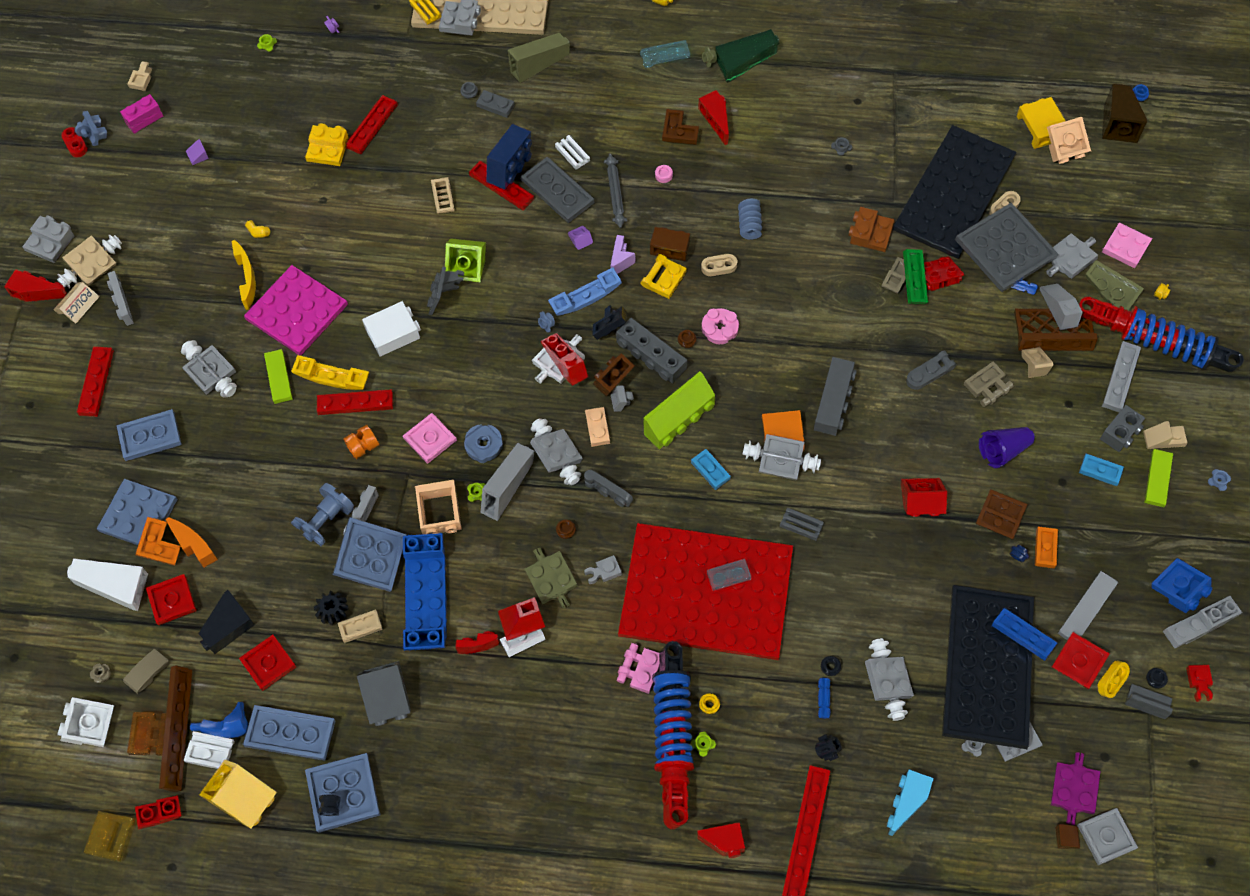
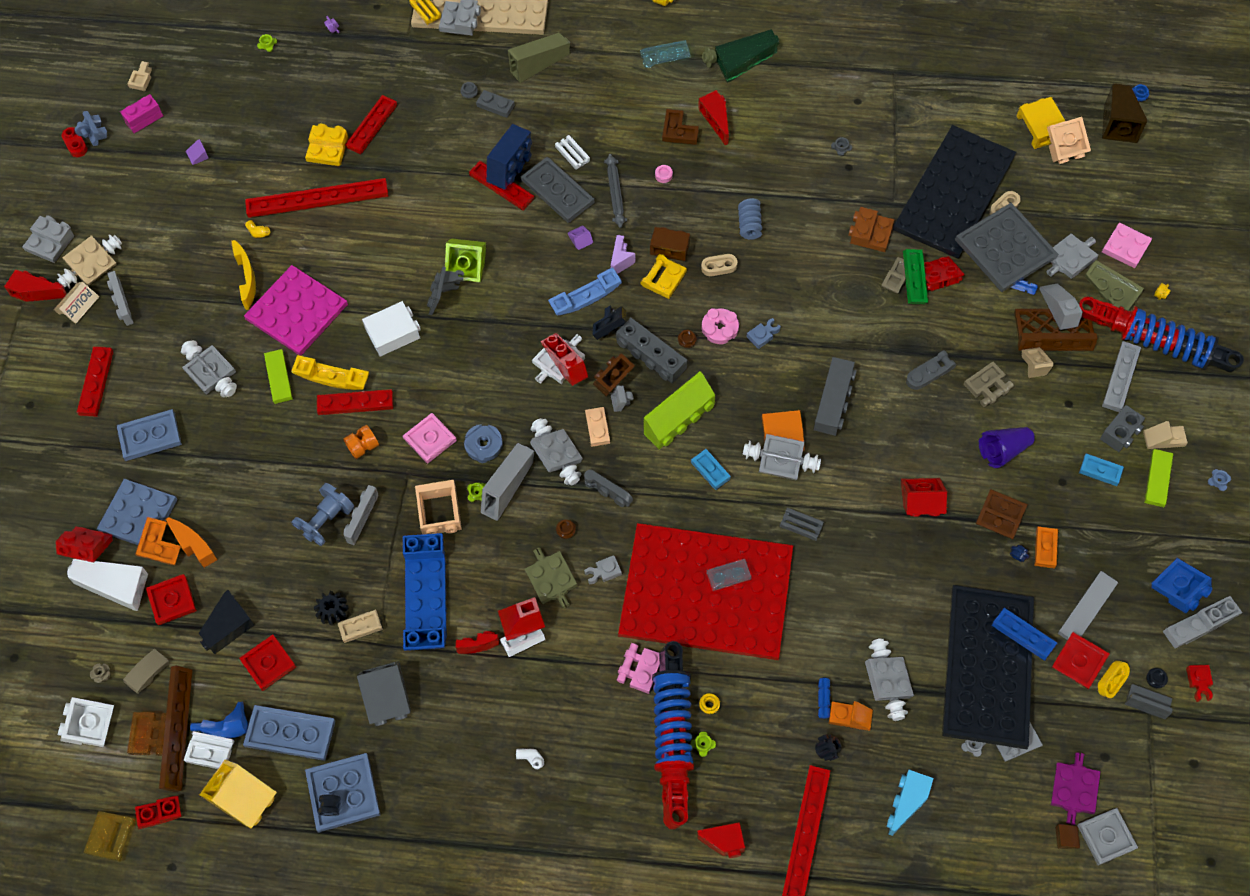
(83, 544): none -> red plate
(316, 197): none -> red plate
(369, 554): sand blue plate -> none
(442, 182): tan slope -> none
(532, 756): none -> white arm
(546, 321): sand blue plate -> none
(762, 335): none -> sand blue plate
(830, 660): black plate -> none
(851, 716): none -> orange slope

